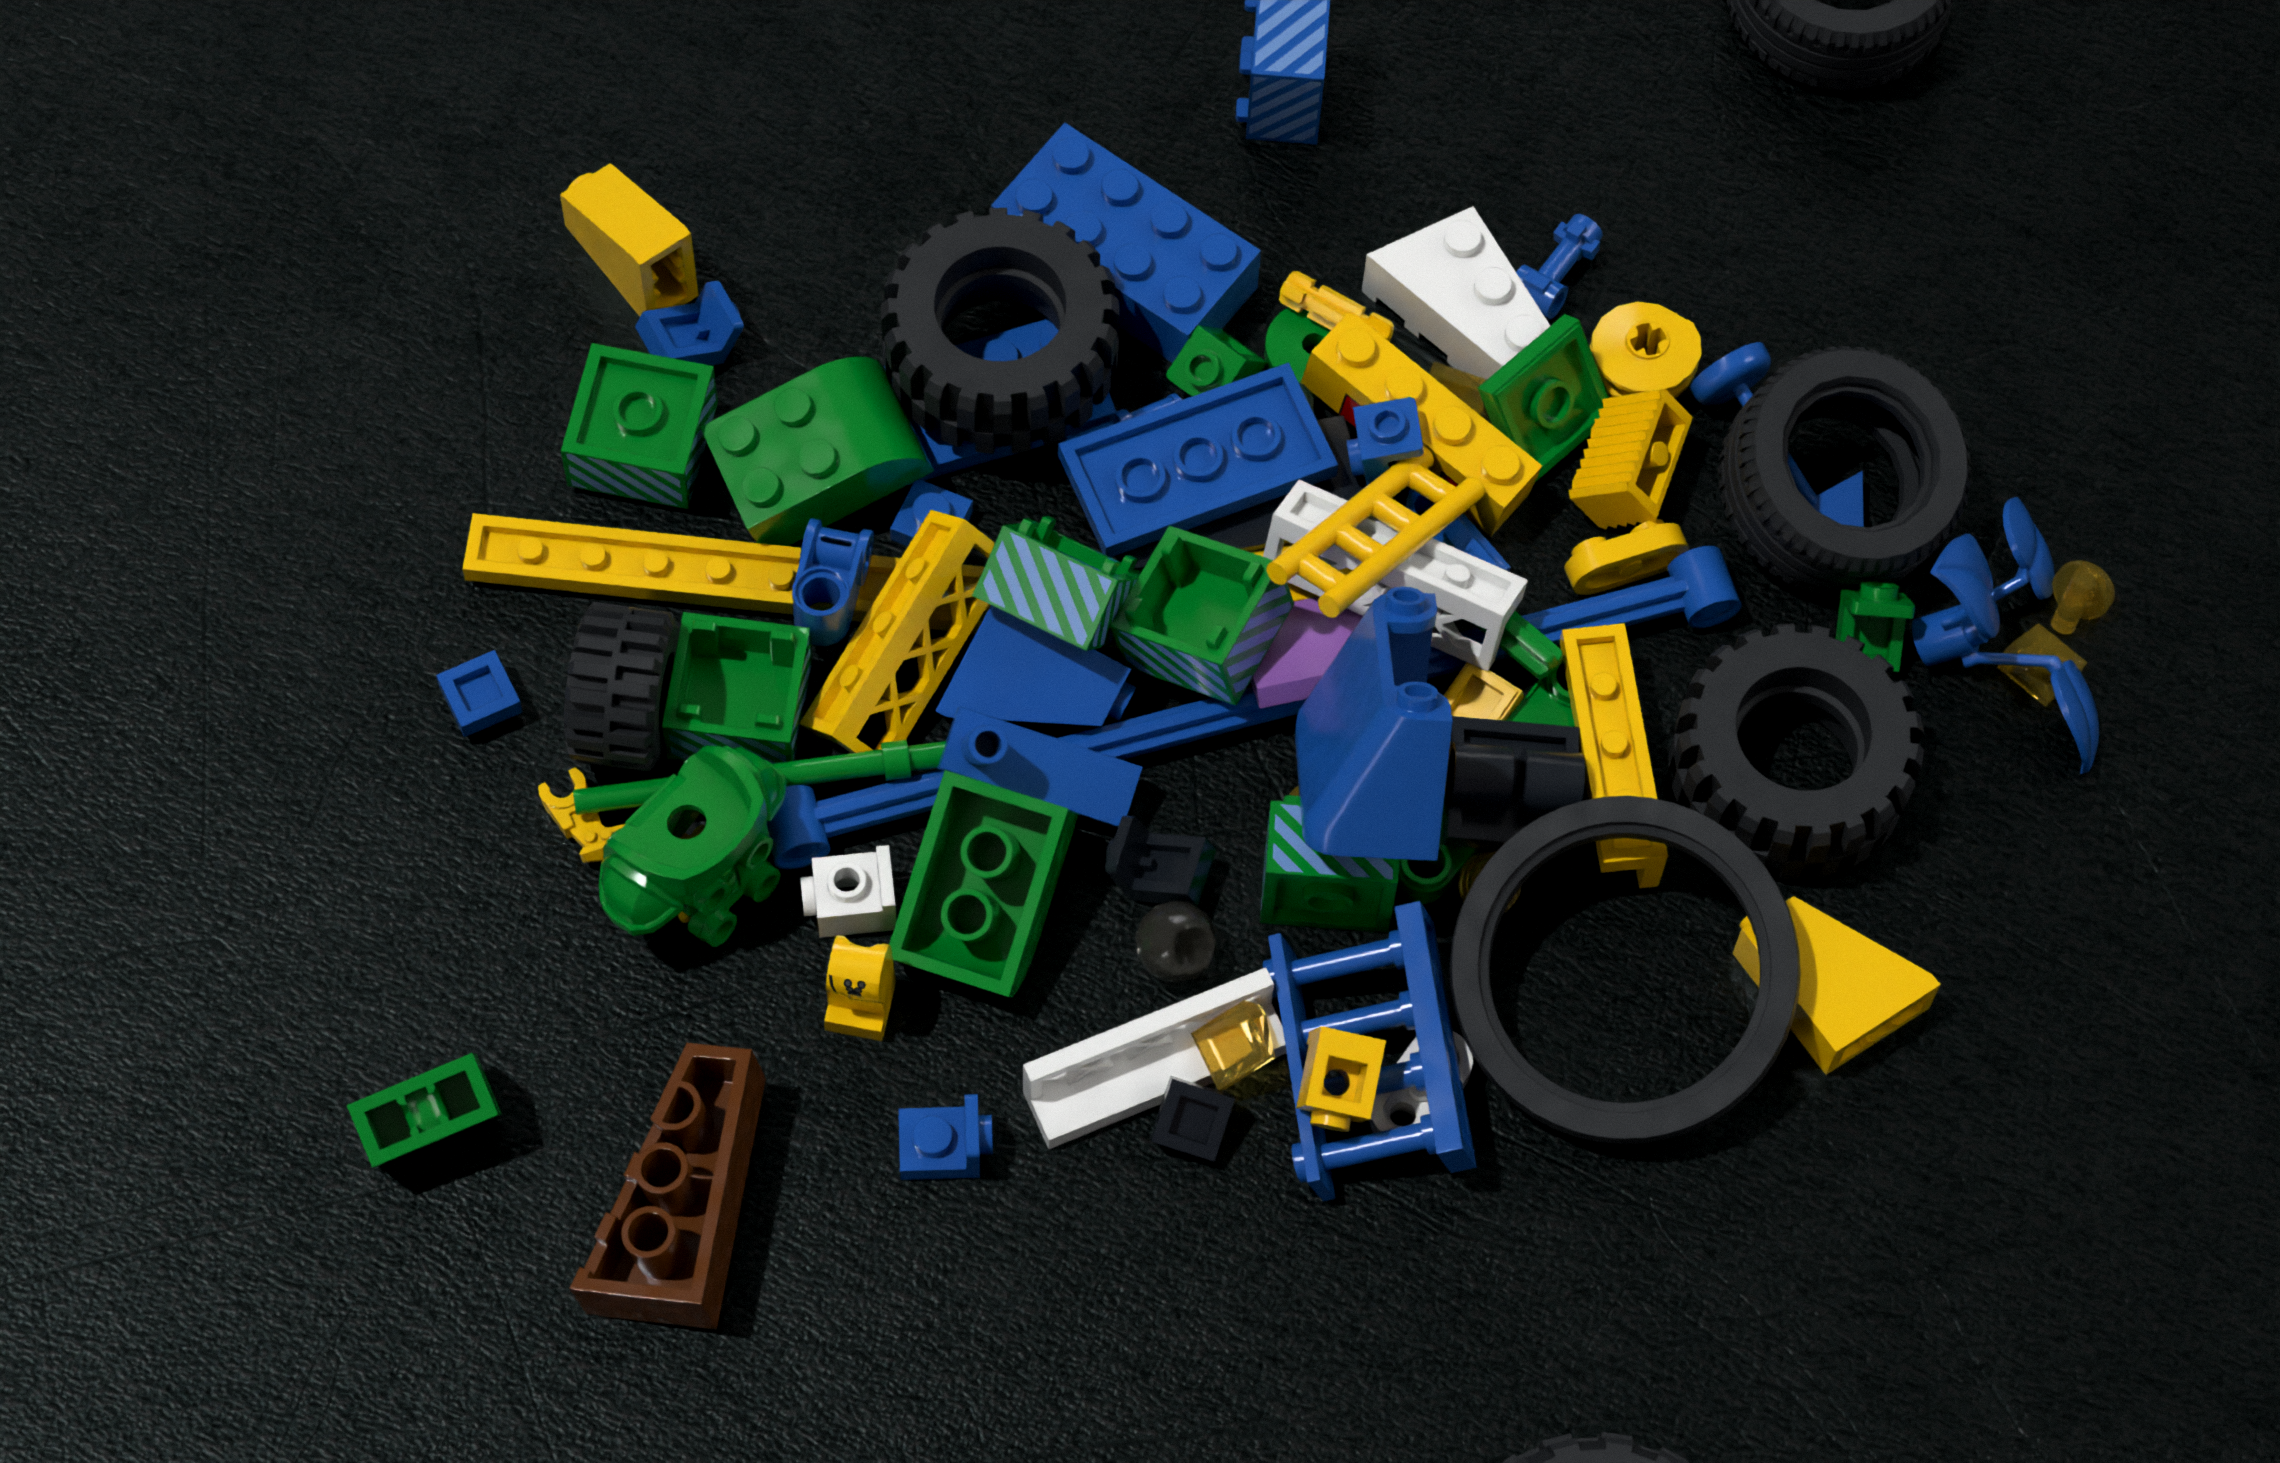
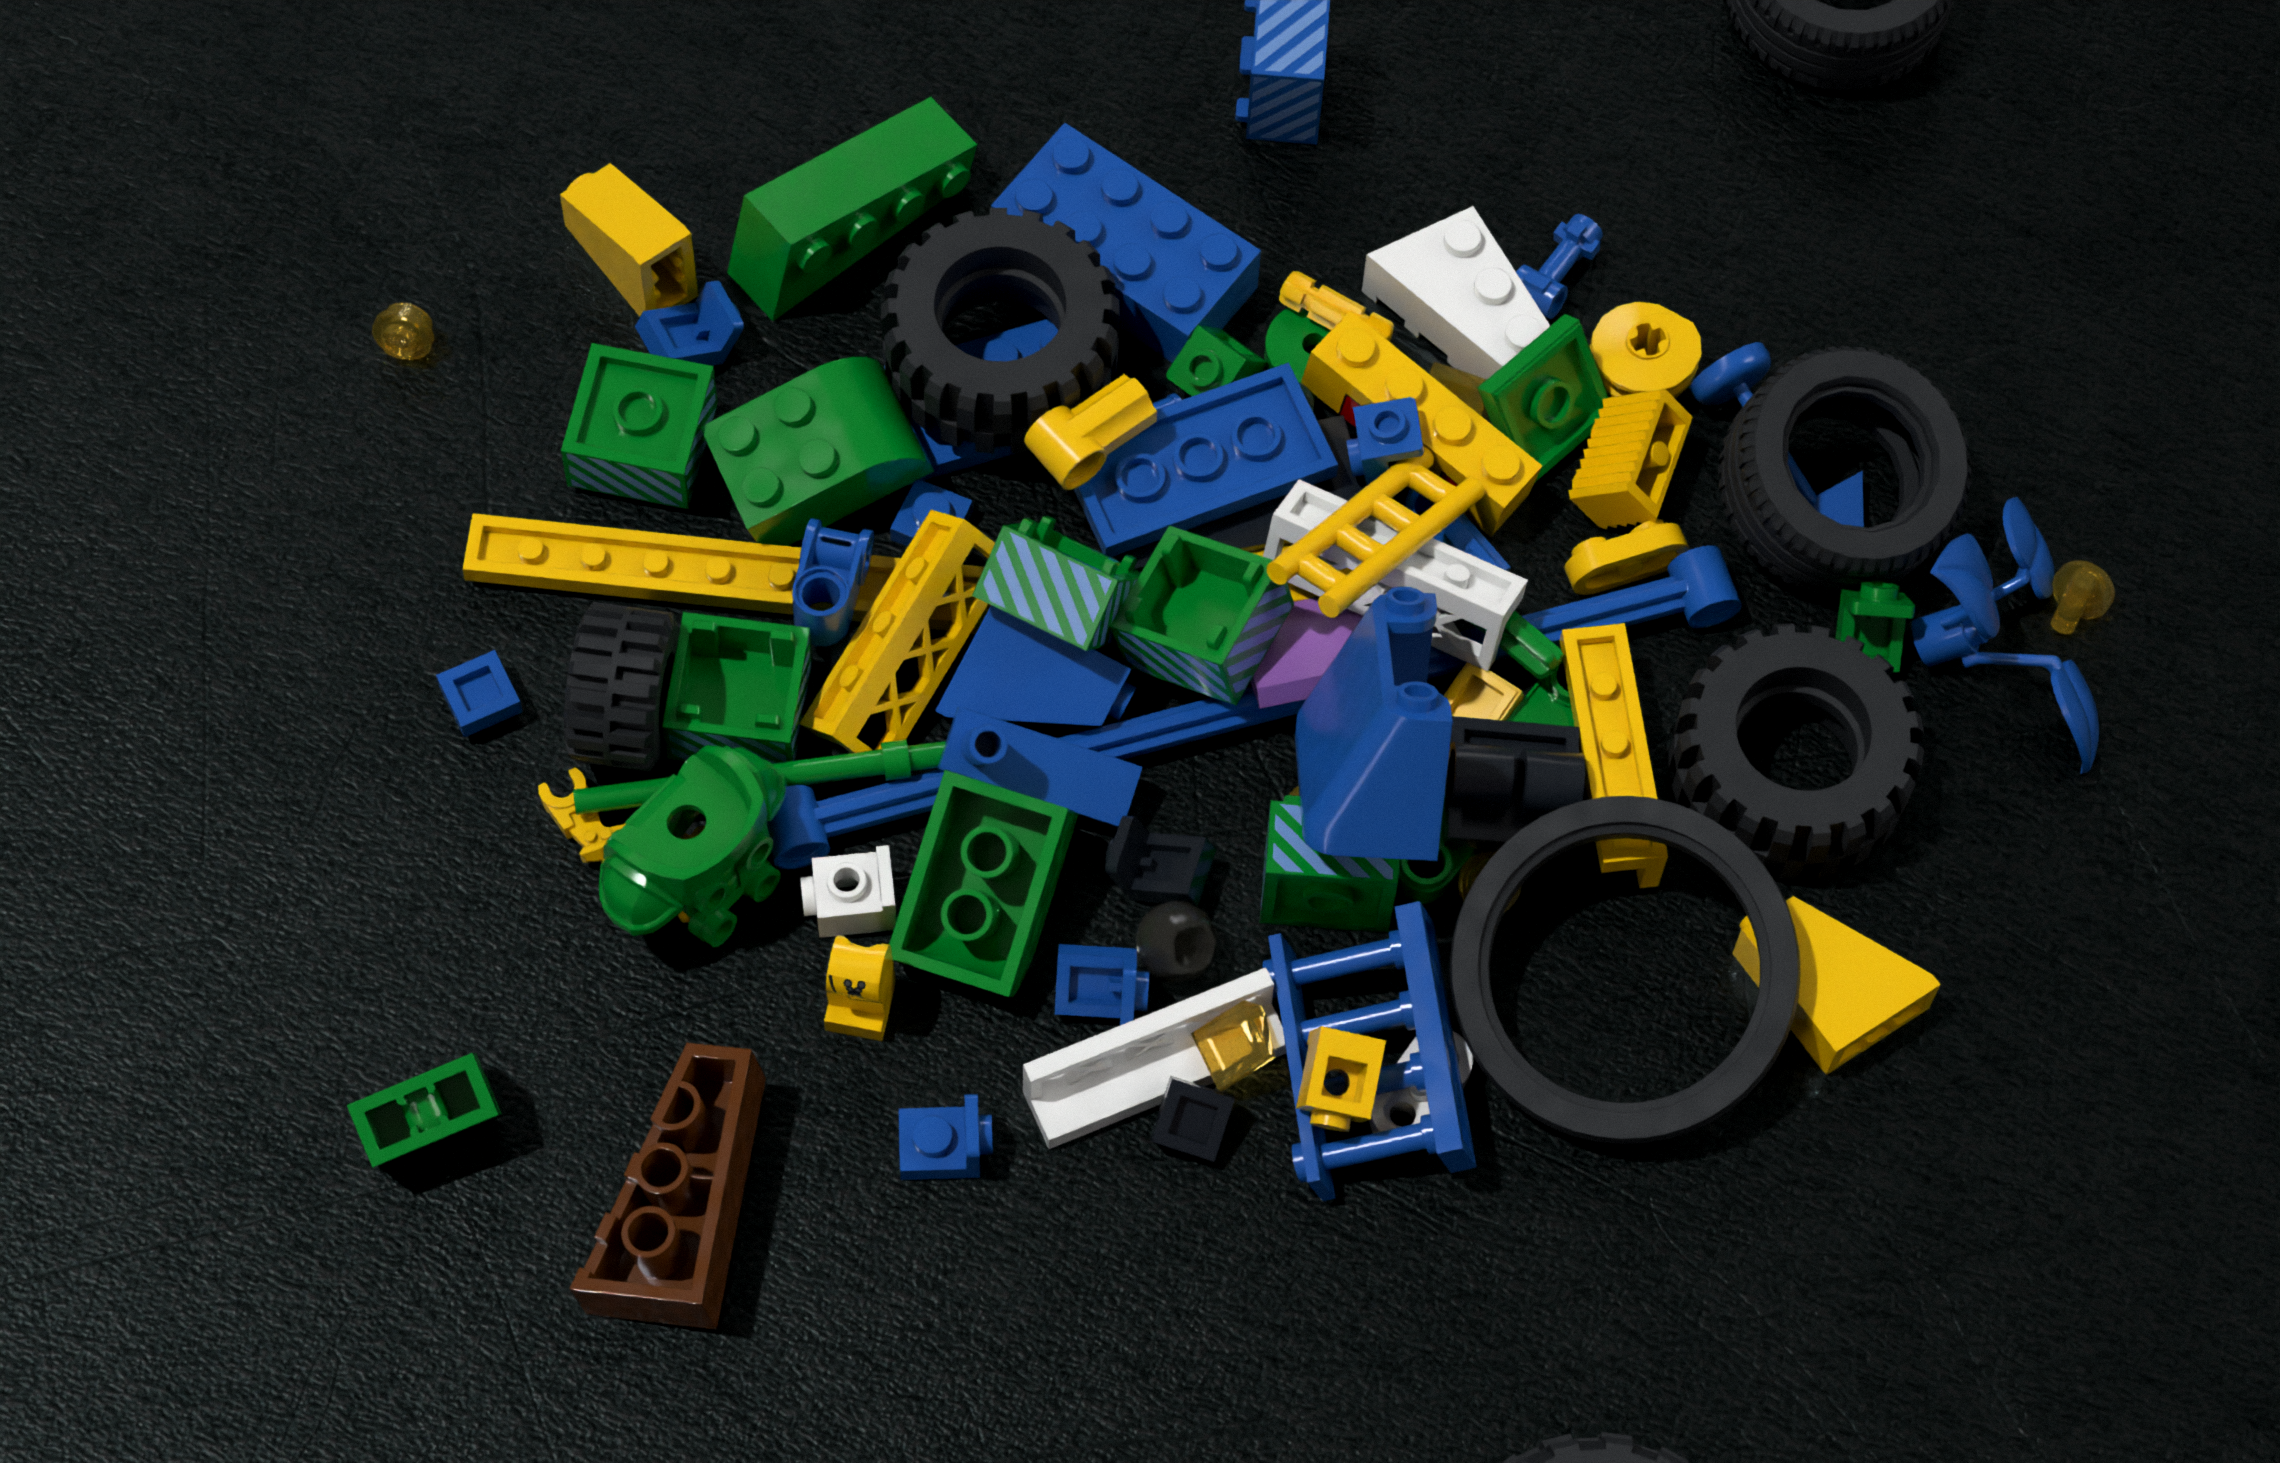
(404, 331): none -> clear yellow plate
(846, 204): none -> green wedge
(1078, 440): none -> yellow piece
(1100, 982): none -> blue bracket
(2038, 679): clear yellow slope -> none

